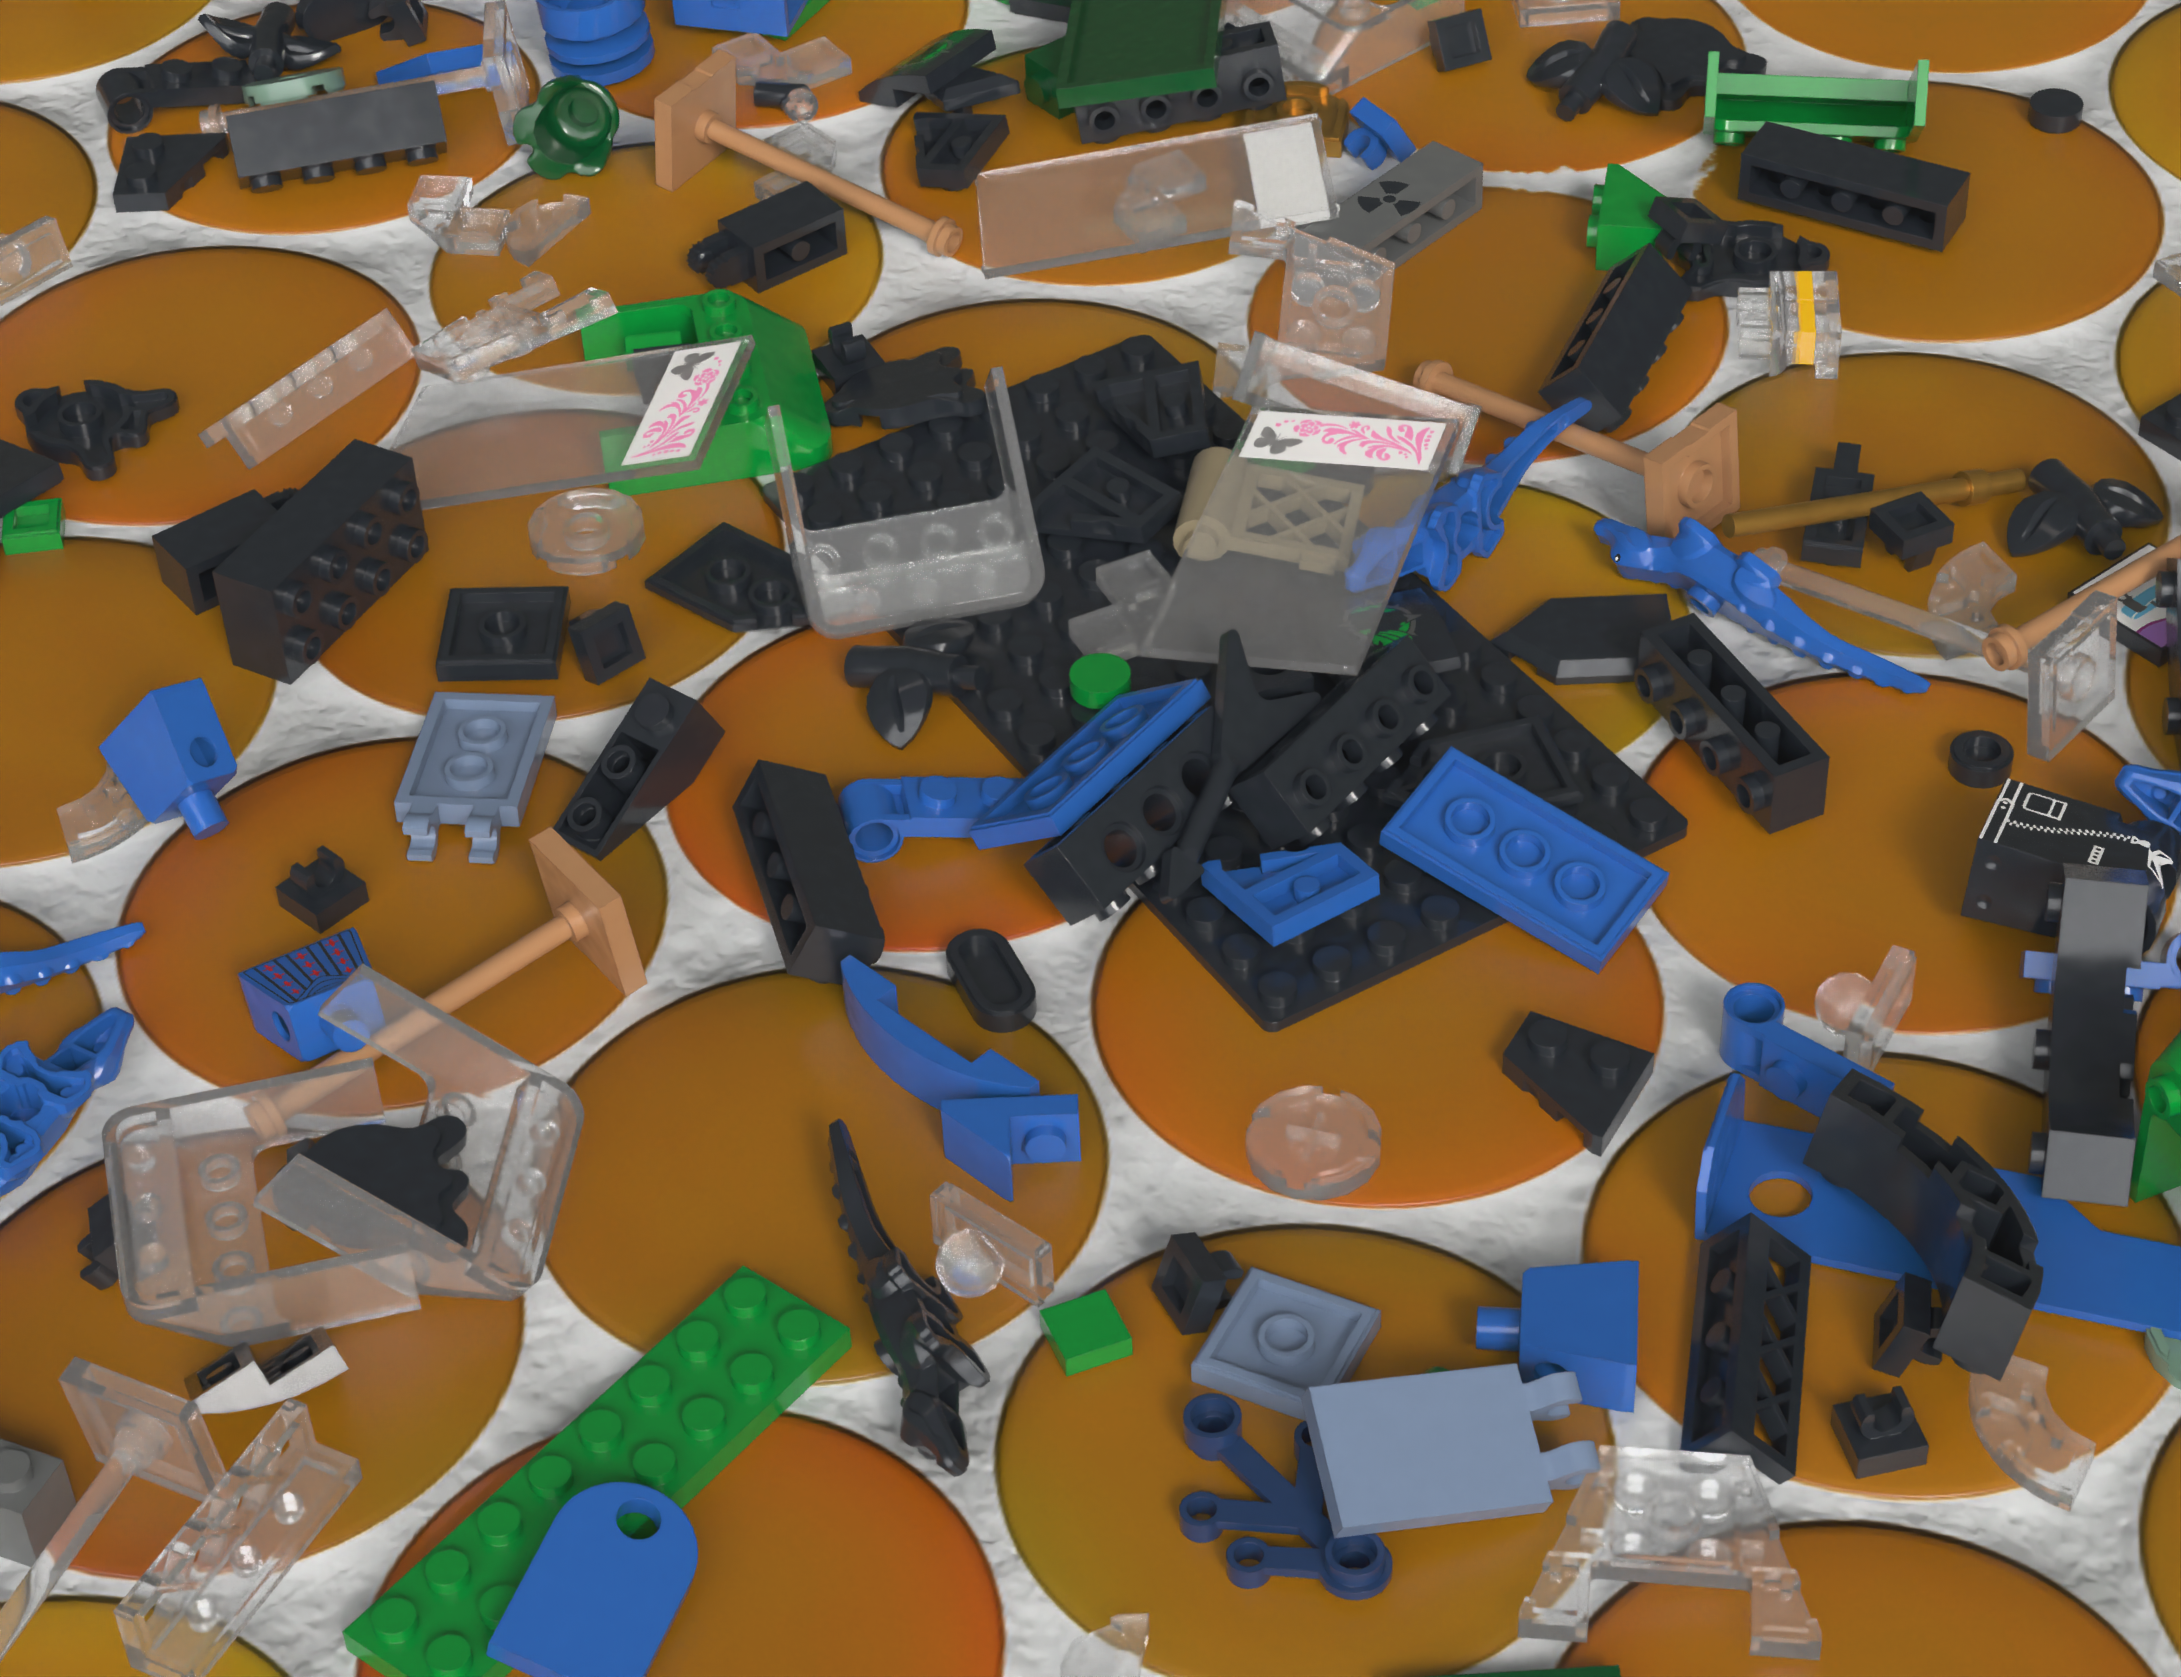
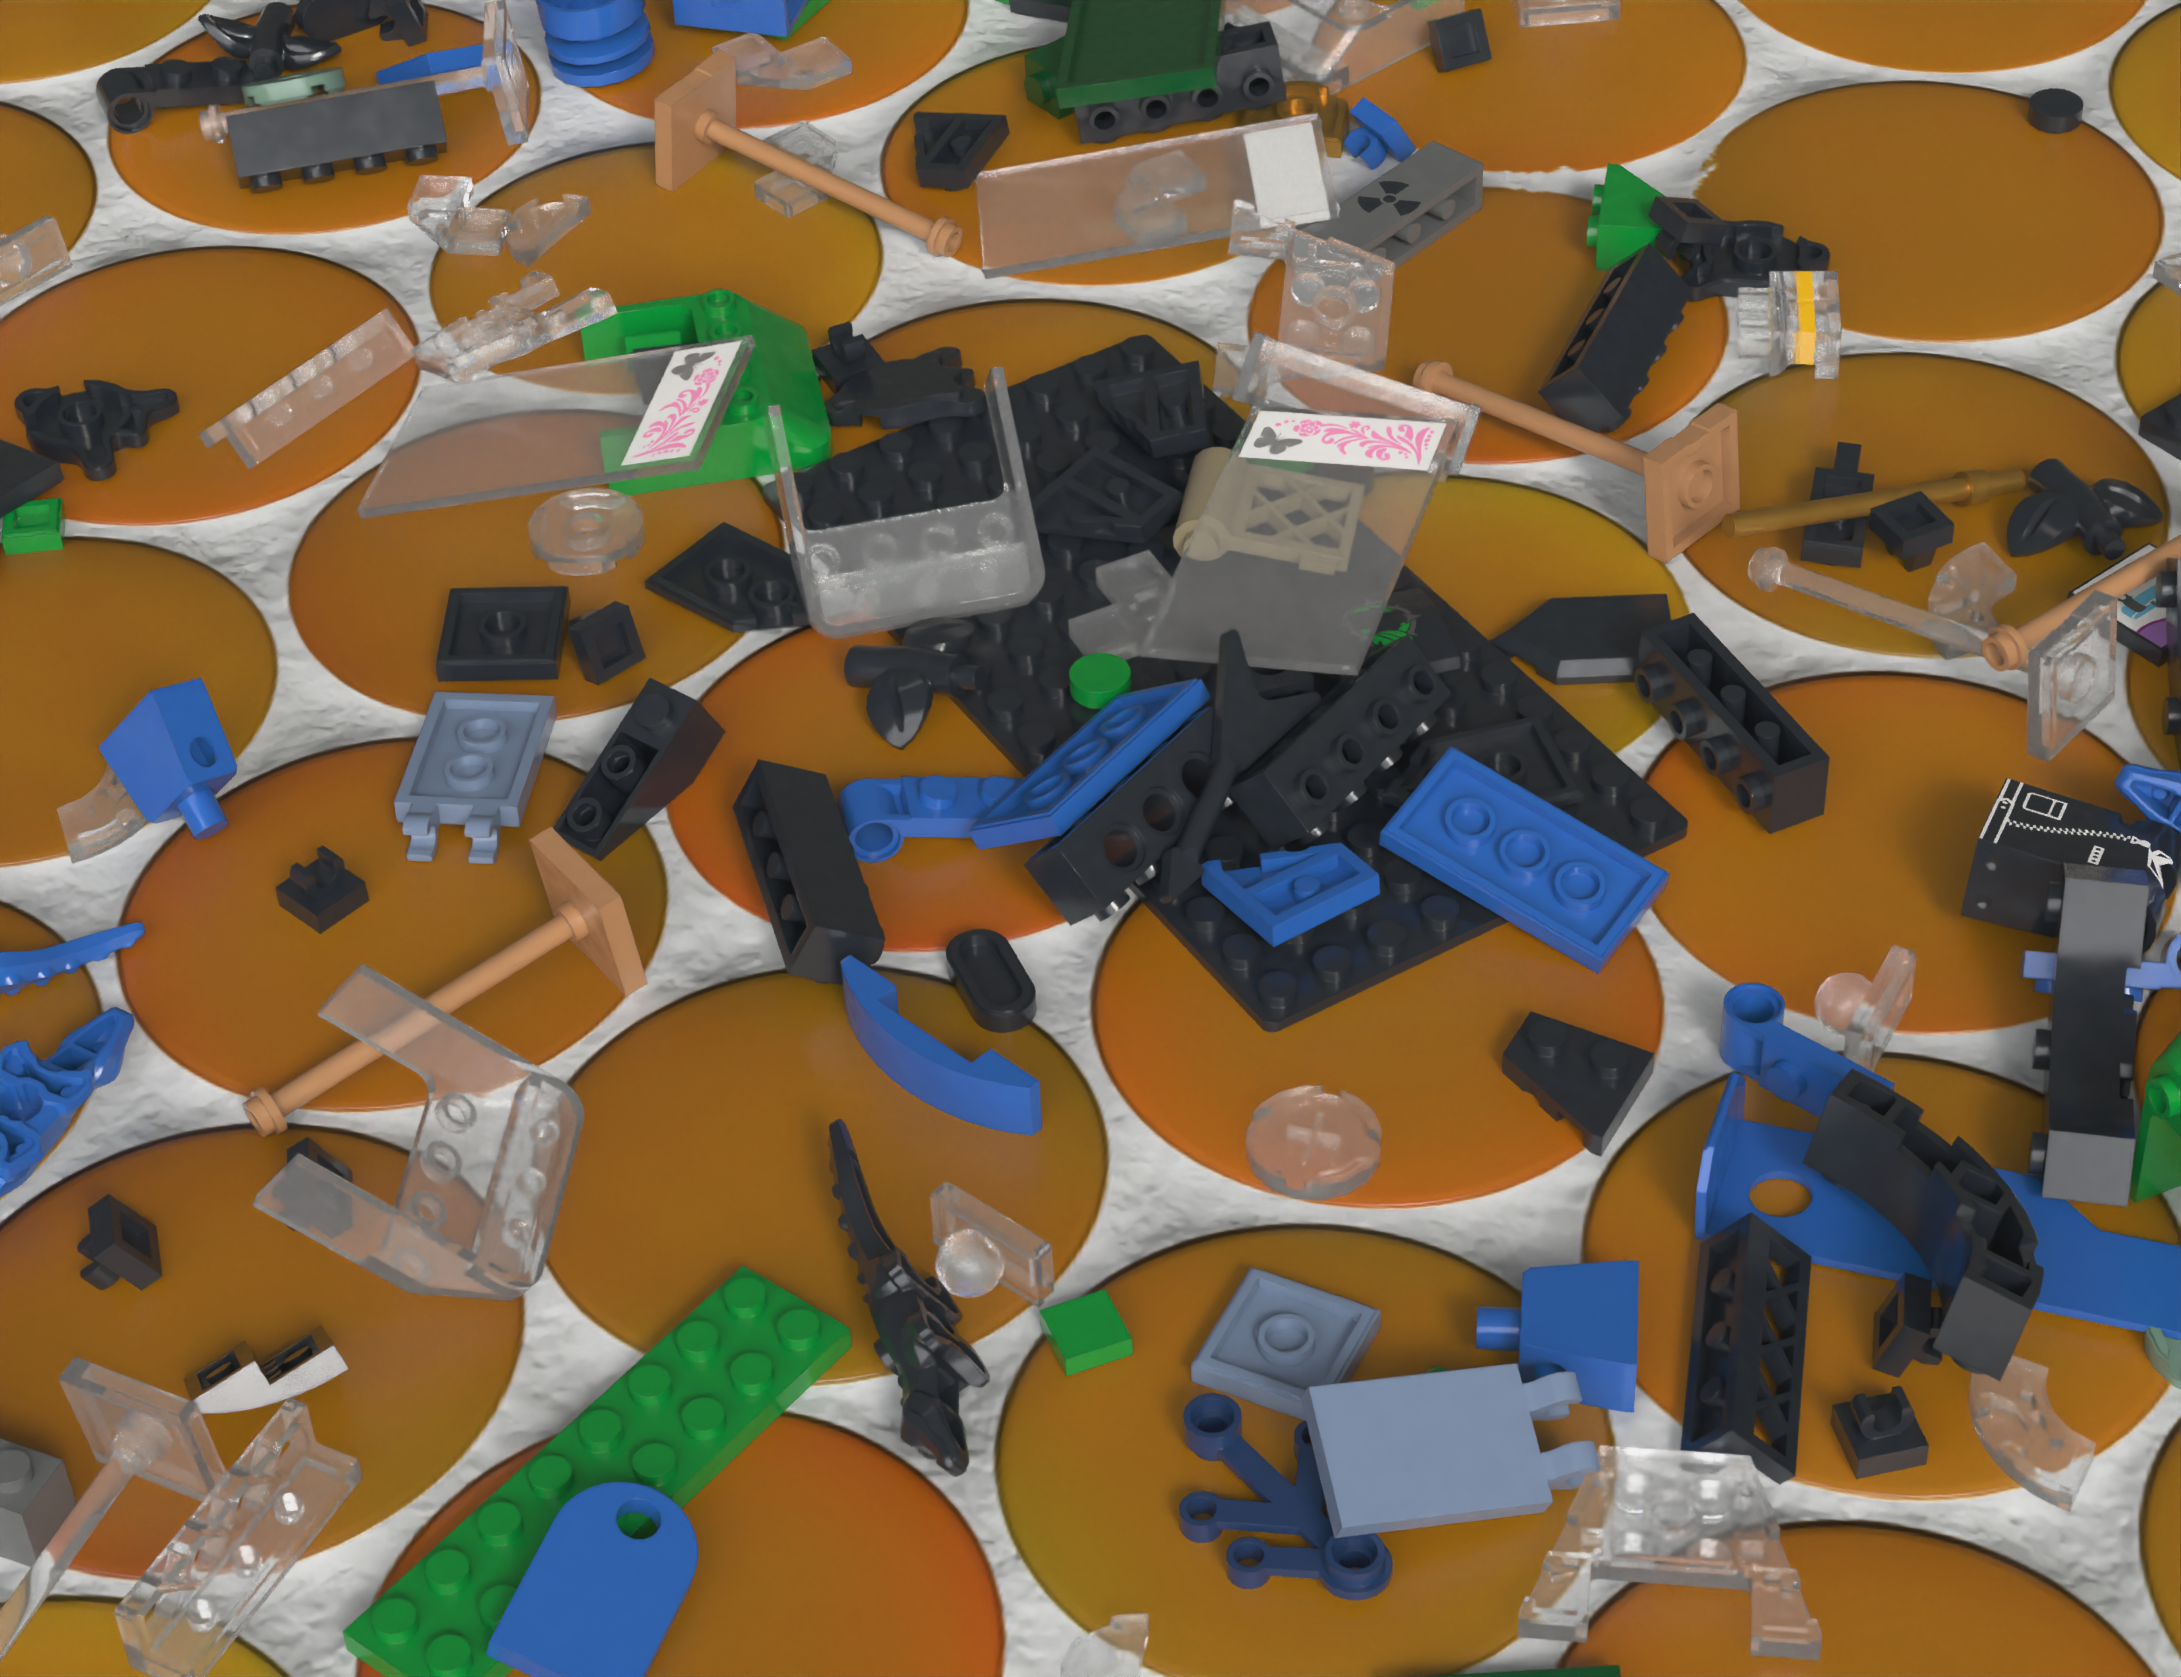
(162, 167): black wing -> none
(188, 1223): clear windscreen -> none
(201, 543): black hinge -> none
(290, 989): blue torso -> none
(321, 561): black brick -> none
(404, 1168): black tile -> none
(568, 127): dark green hat -> none
(772, 240): black hinge -> none
(792, 98): arm -> none
(930, 67): black slope -> none
(973, 88): black piece -> none
(997, 1132): blue slope -> none
(1193, 1282): black tile -> none
(1468, 508): blue animal -> none
(1605, 70): black plant -> none
(1679, 56): black tile -> none
(1744, 592): blue animal -> none
(1835, 107): green windscreen -> none
(1854, 186): black brick -> none
(1980, 759): black tile -> none

